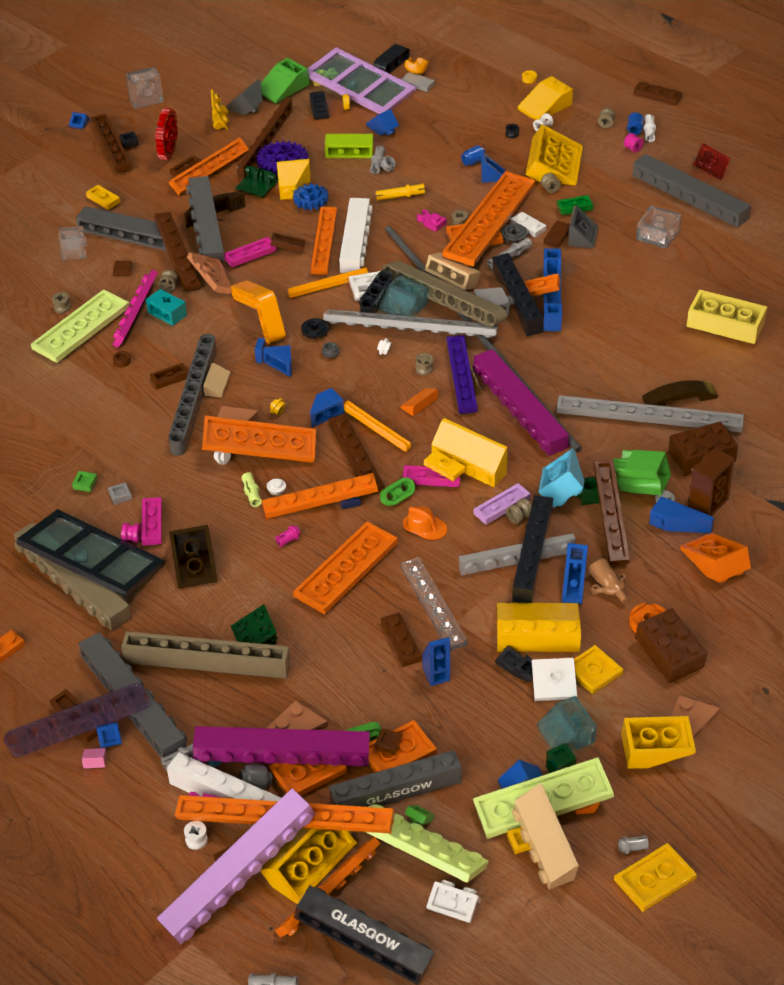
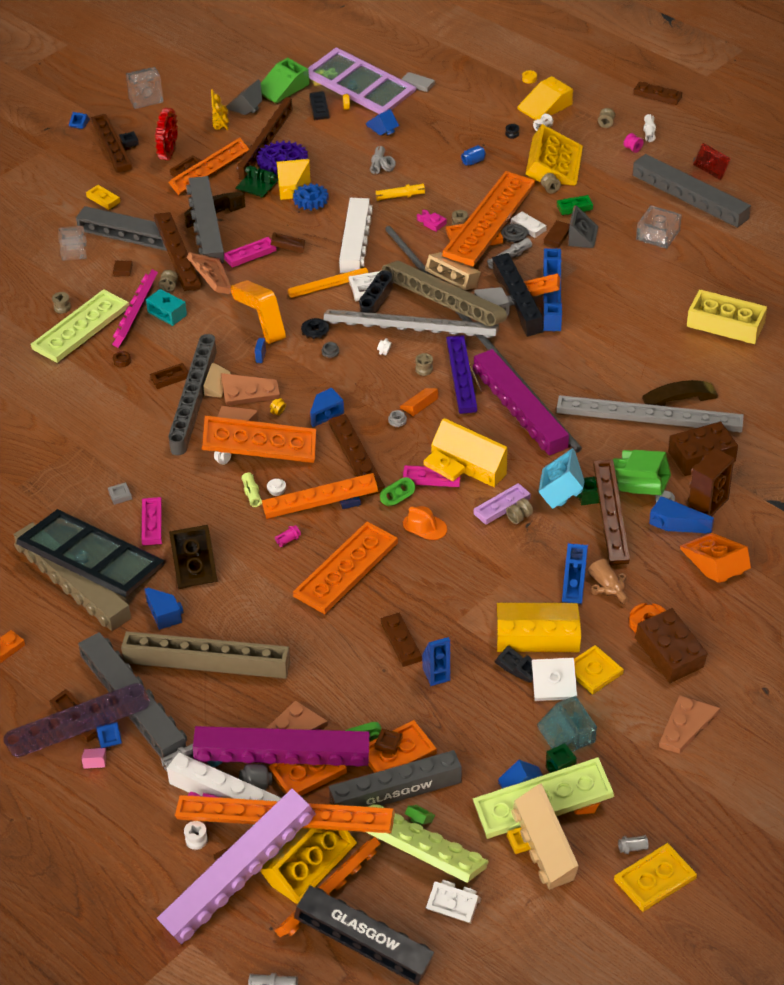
(84, 481): bright green plate -> none
(131, 532): dark pink wheel -> none
(164, 608): none -> blue slope
(248, 389): none -> nougat wing
(255, 628): dark green hinge -> none
(279, 358): blue slope -> none
(324, 240): orange plate -> none
(349, 146): lime brick -> none
(377, 426): light orange axle -> none
(392, 58): black beam -> none
(397, 418): none -> light grey plate
(404, 297): clear light blue slope -> none
(417, 67): light orange hair -> none
(433, 603): clear plate -> none
(490, 169): blue slope -> none
(510, 555): light grey plate -> none
(531, 552): black arch -> none
(635, 123): blue brick -> none
(656, 740): yellow slope -> none

